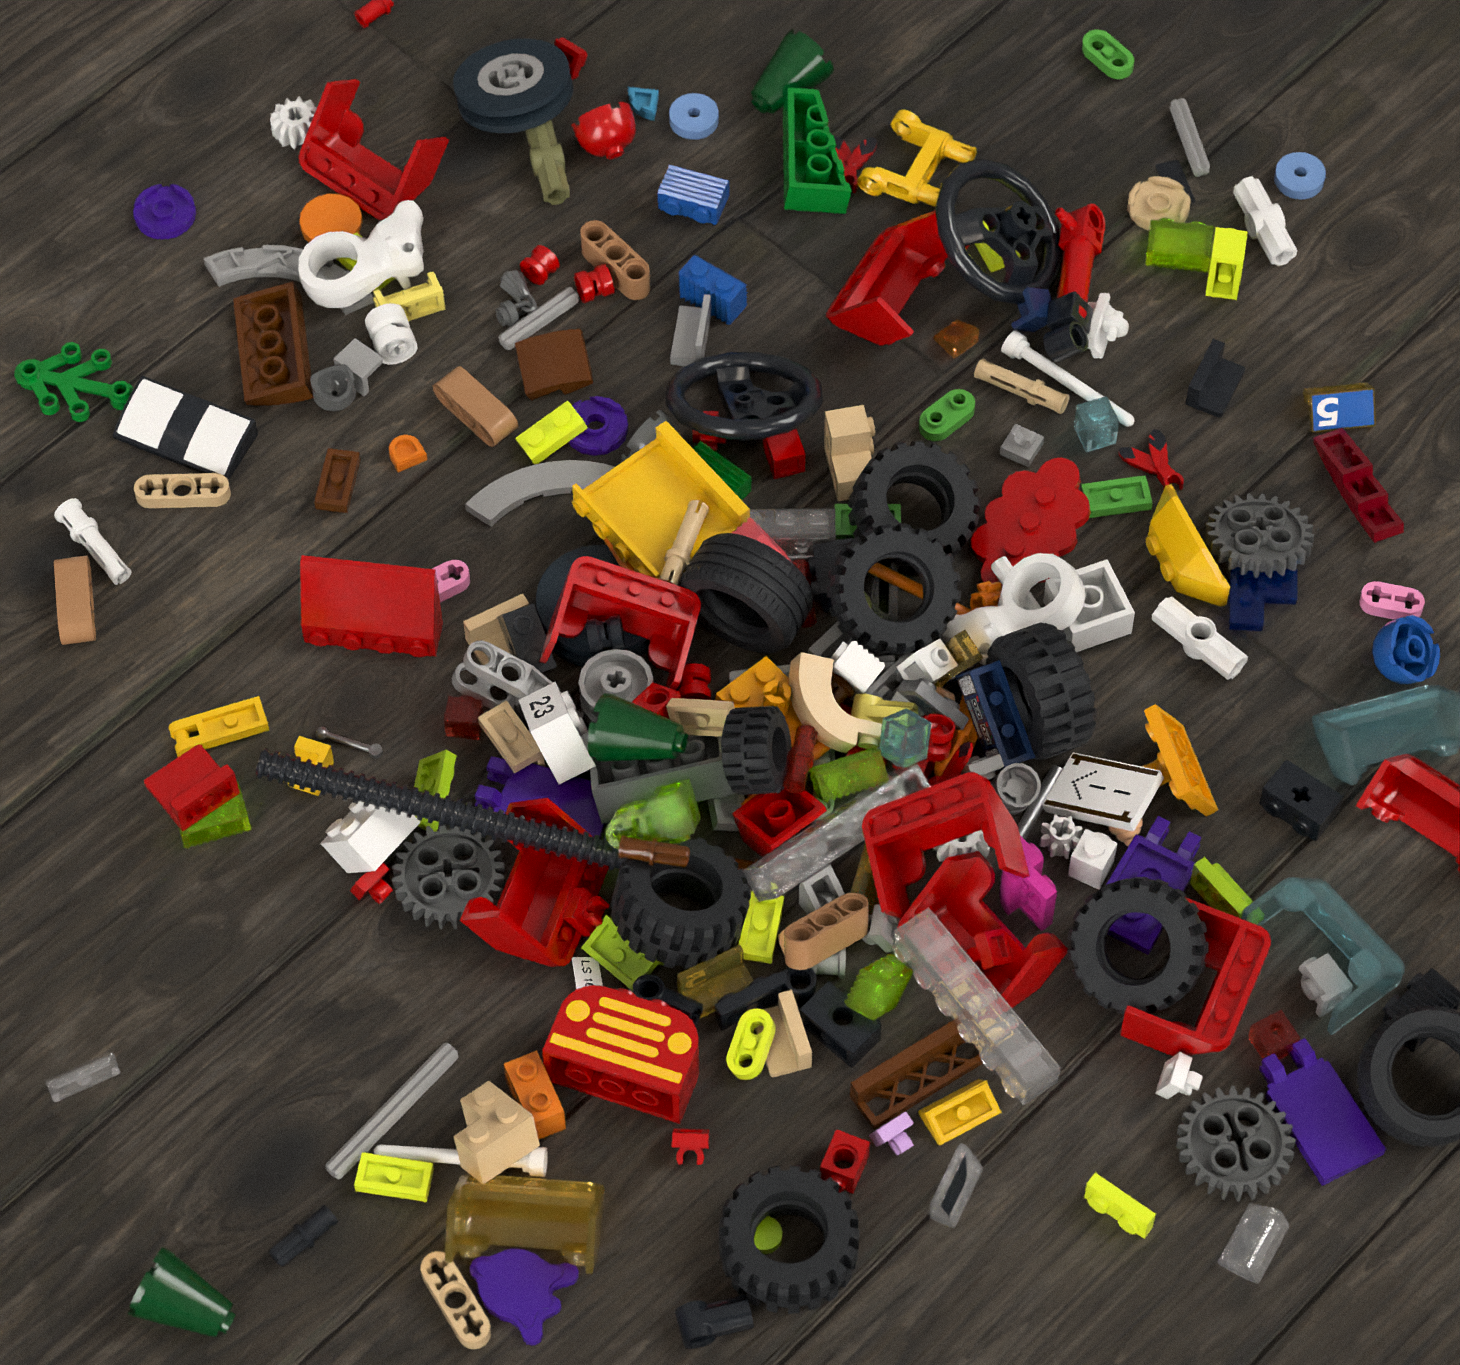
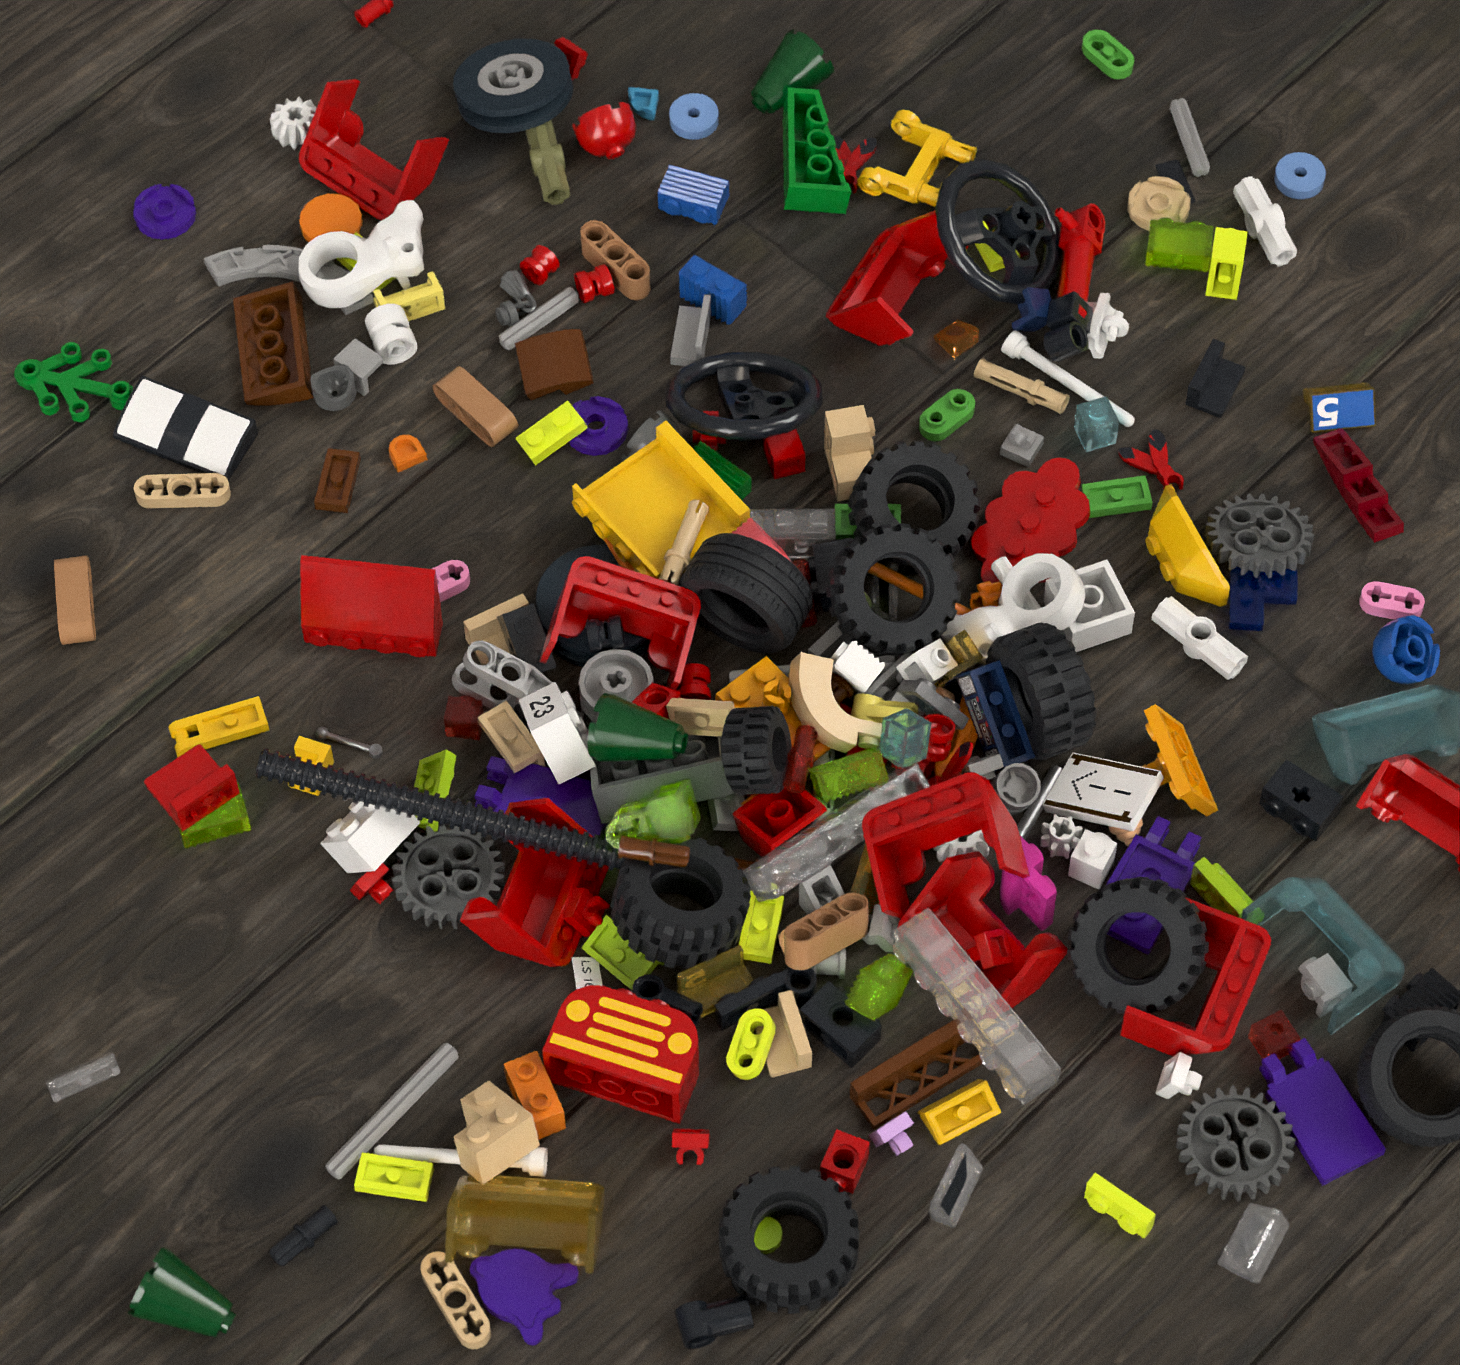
(85, 531): white pin -> none
(535, 480): light grey tile -> none

